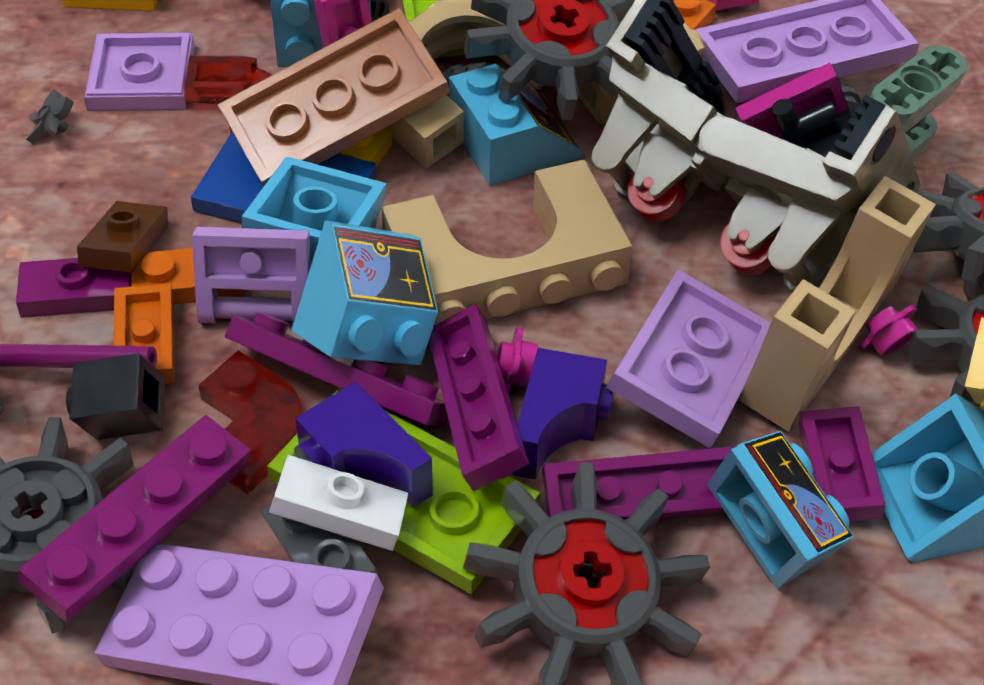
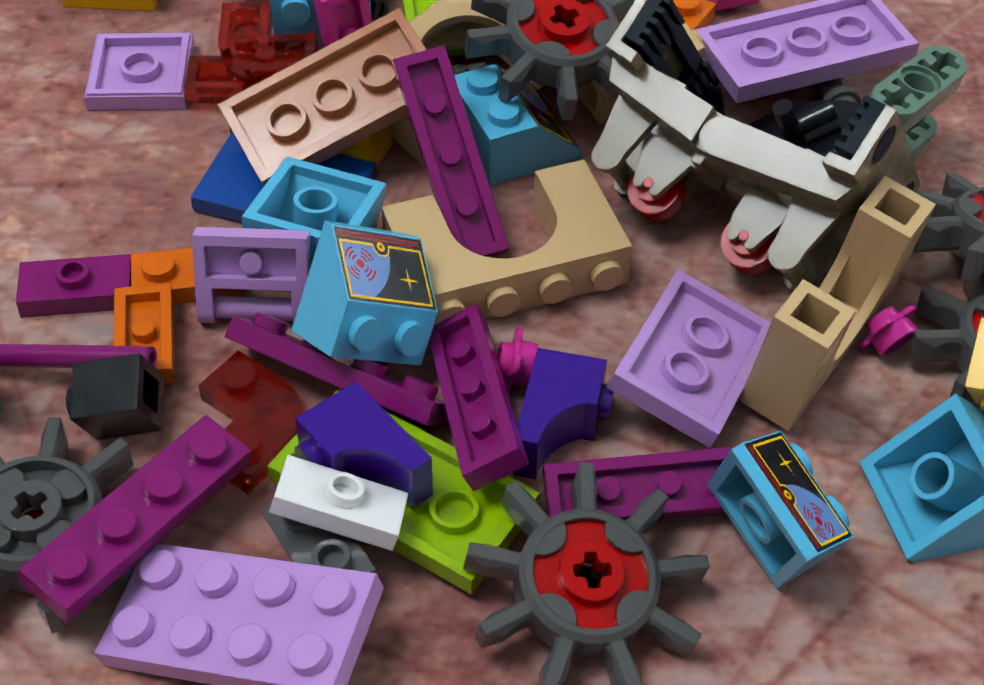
(50, 116): dark grey plant -> none
(122, 236): reddish brown plate -> none
(251, 49): none -> clear red plate
(449, 150): none -> magenta plate
(804, 95): dark pink plate -> none
(843, 460): magenta plate -> none

